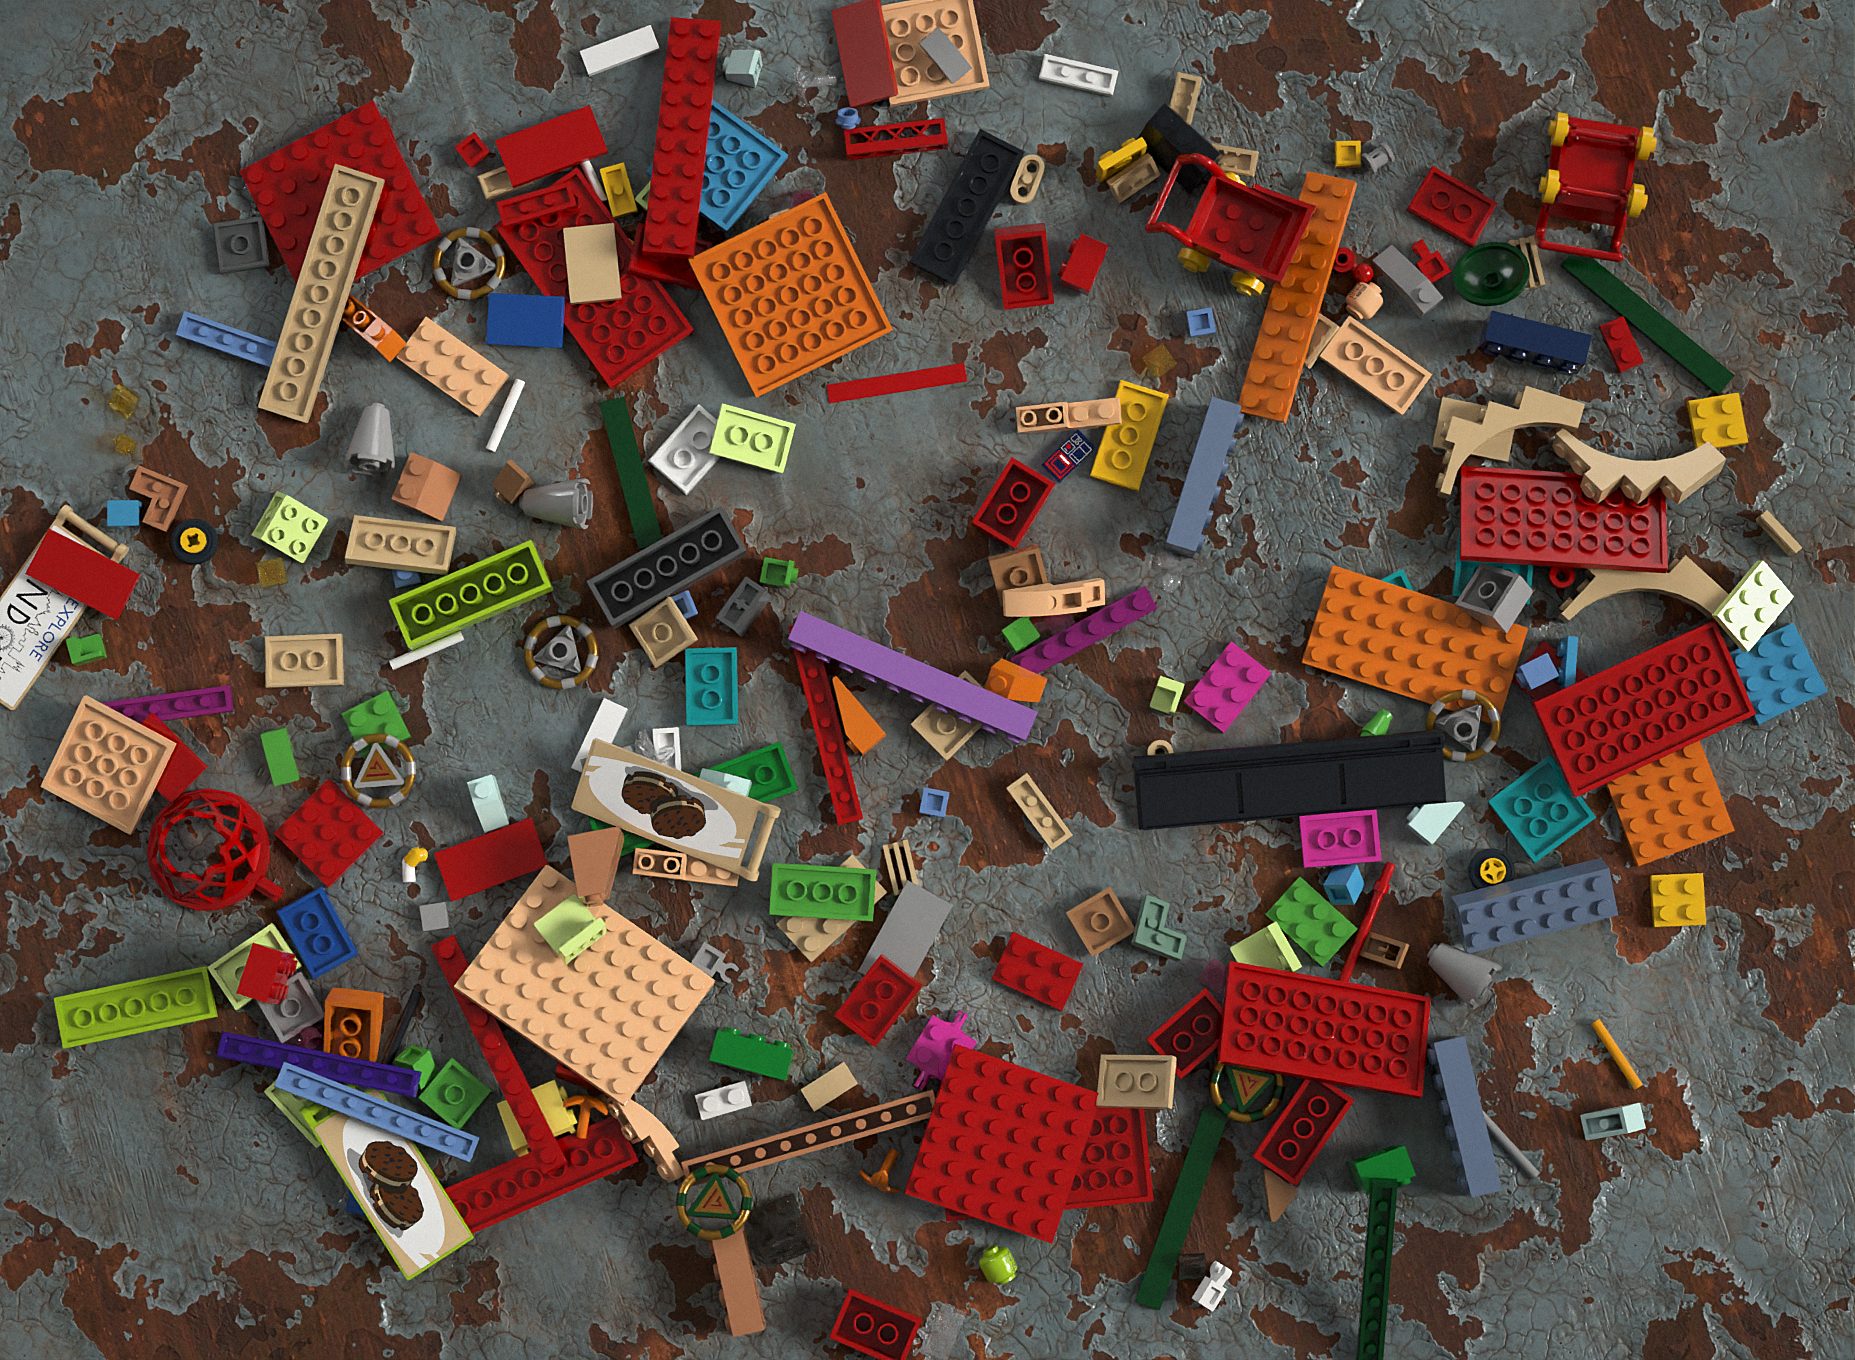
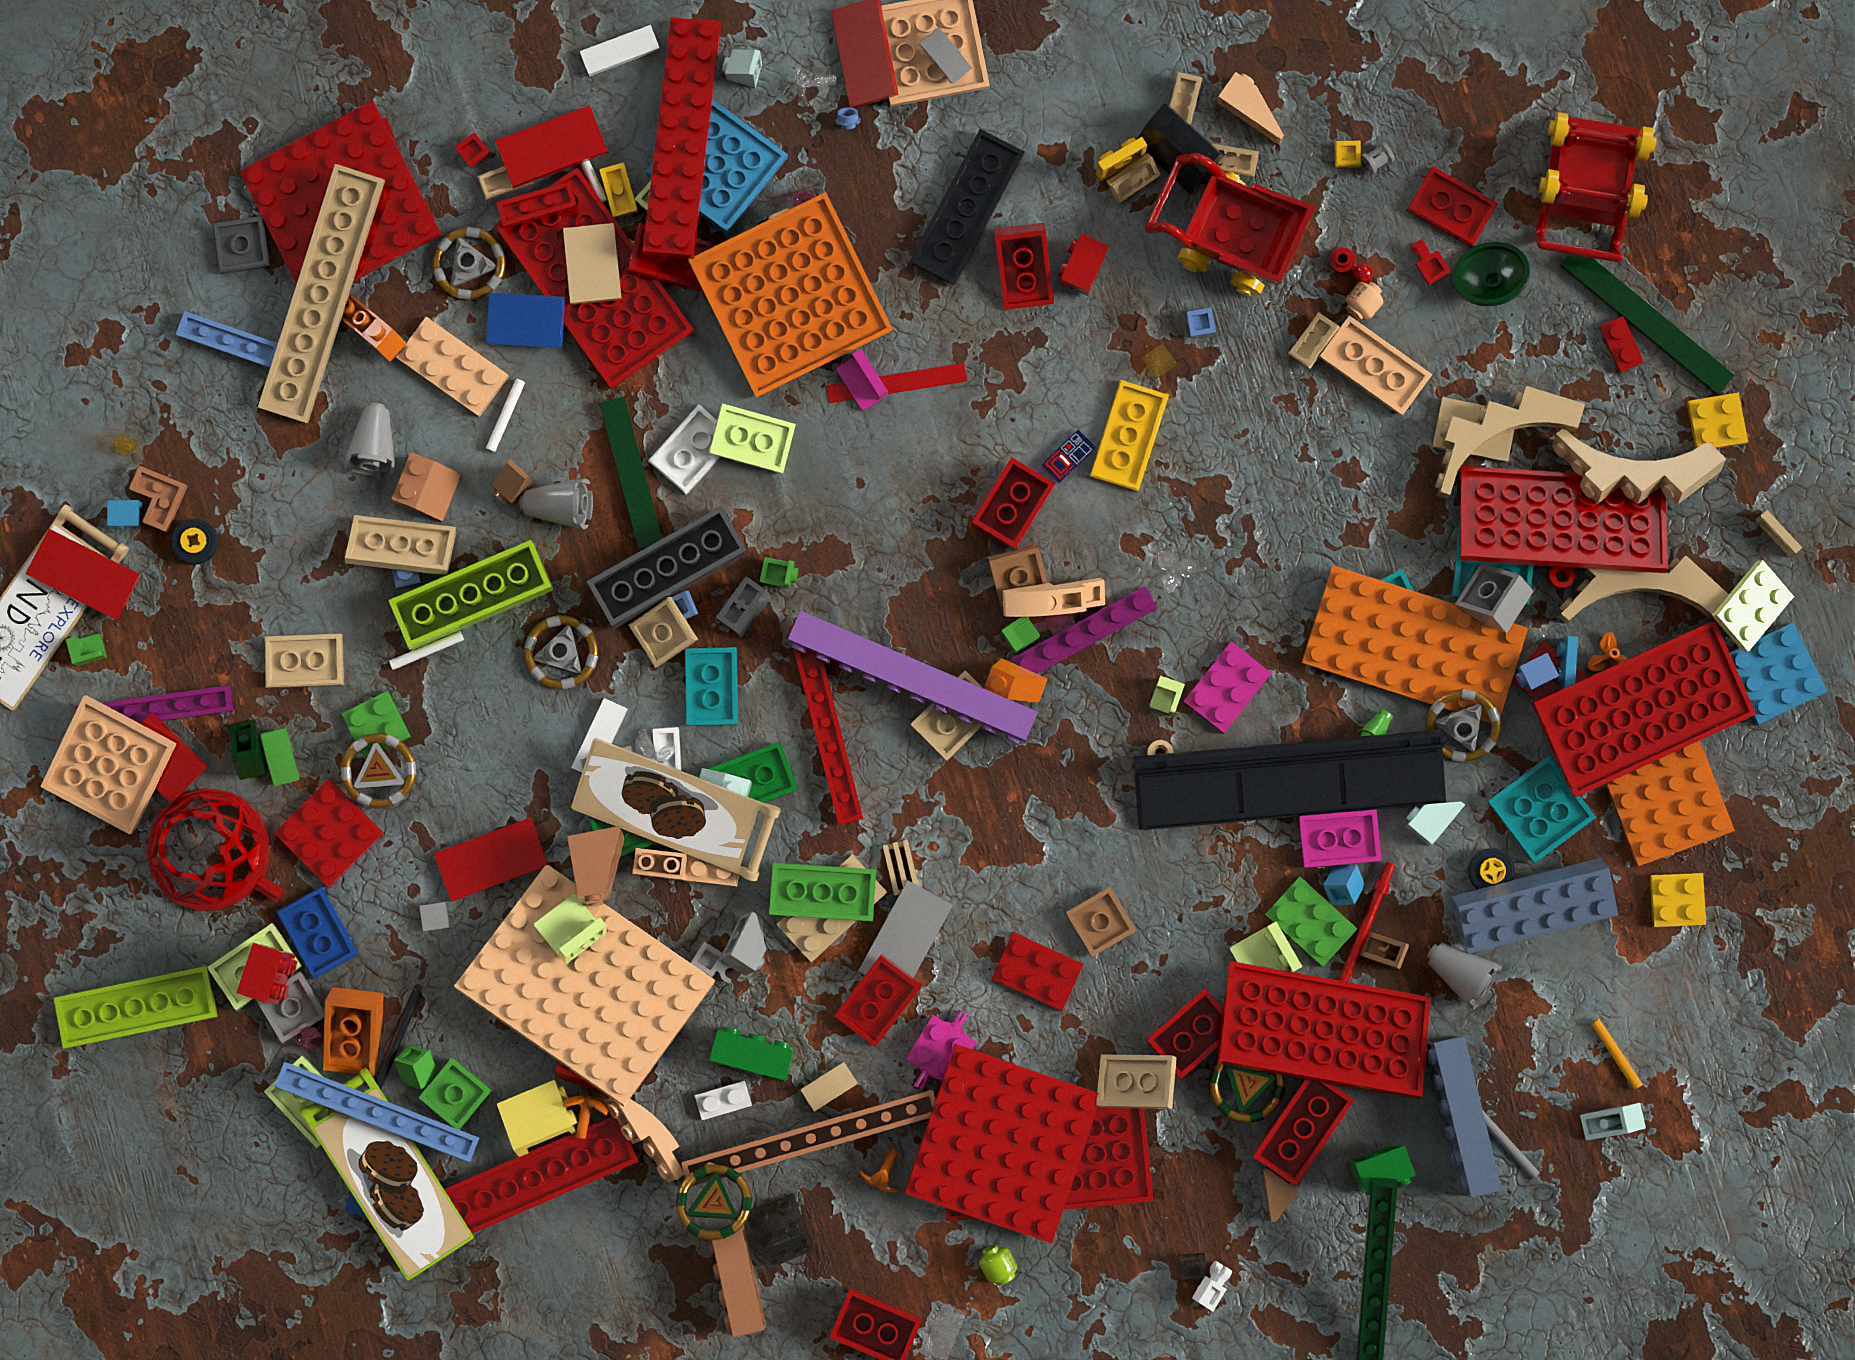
(124, 401): clear yellow plate -> none
(247, 750): none -> dark green slope
(272, 573): clear yellow plate -> none
(290, 526): yellowish green bracket -> none
(328, 1065): dark purple tile -> none
(409, 862): arm -> none
(488, 803): light aqua slope -> none
(502, 1062): red plate -> none
(745, 946): none -> light grey slope
(858, 724): orange slope -> none
(862, 380): none -> dark pink panel
(896, 145): red fence -> none
(934, 802): medium blue plate -> none
(1027, 180): tan plate -> none
(1039, 811): tan plate -> none
(1068, 416): light nougat slope -> none
(1078, 75): white tile -> none
(1152, 934): sand green plate -> none
(1181, 1207): dark green tile -> none
(1201, 480): sand blue brick -> none
(1214, 975): clear pink plate -> none
(1246, 102): none -> light nougat slope
(1296, 302): orange plate -> none
(1408, 281): light grey slope -> none
(1534, 343): dark blue brick -> none
(1536, 261): tan tile -> none
(1611, 654): none -> orange plant

